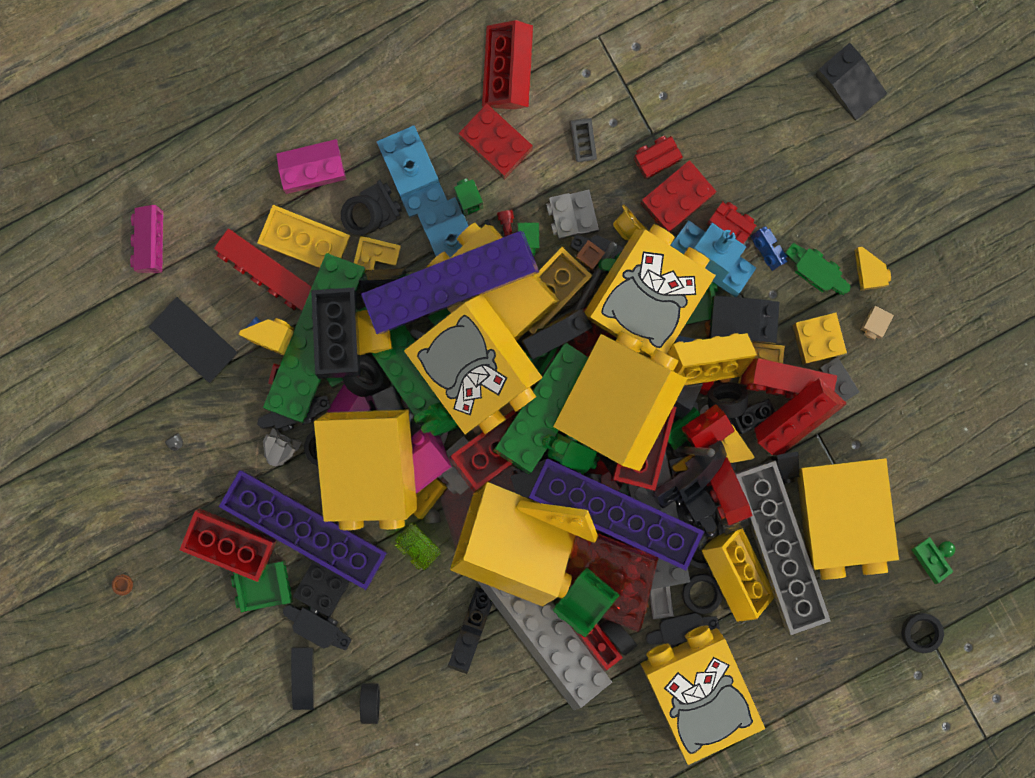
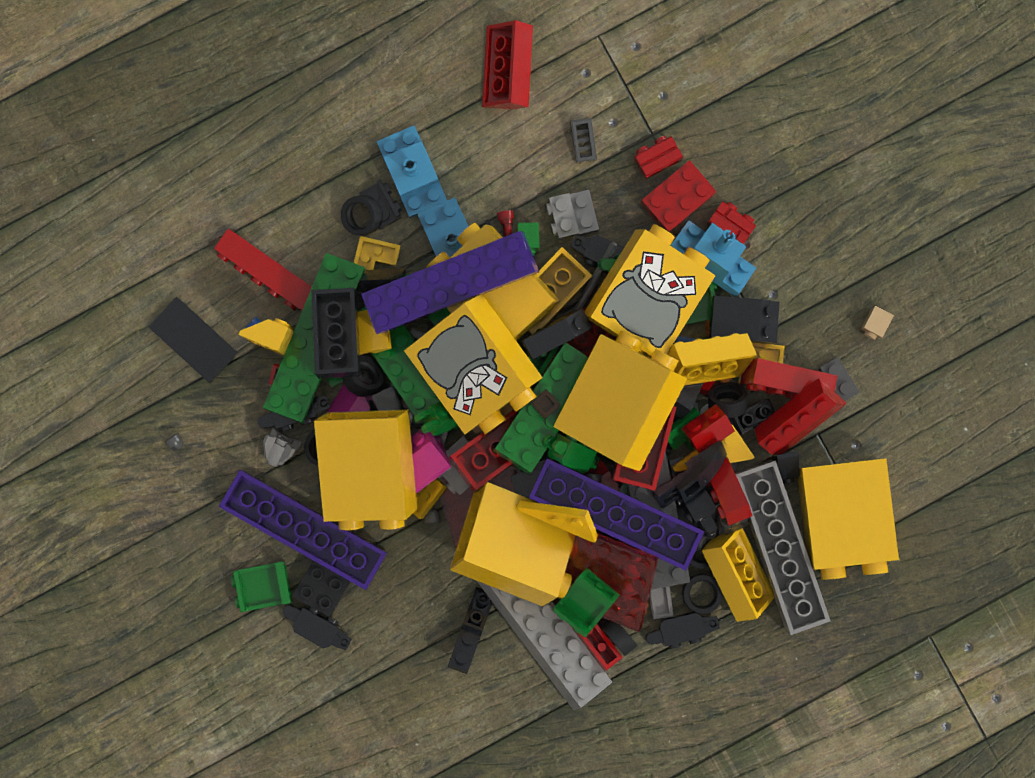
(122, 584): dark orange plate -> none
(147, 239): dark pink slope -> none
(228, 544): red slope -> none
(301, 237): yellow plate -> none
(302, 678): black slope -> none
(310, 166): dark pink slope -> none
(369, 703): black tyre -> none
(418, 546): clear neon green slope -> none
(468, 196): green brick -> none
(495, 141): red brick -> none
(545, 404): none -> dark brown tile
(590, 255): dark orange tile -> none
(627, 223): yellow piece -> none
(684, 450): dark grey piece -> none
(702, 693): brick -> none
(772, 256): blue hinge -> none
(816, 270): green hinge -> none
(819, 338): yellow brick -> none
(851, 81): black slope -> none
(871, 270): yellow slope -> none
(906, 635): black tyre -> none
(933, 558): green plate -> none

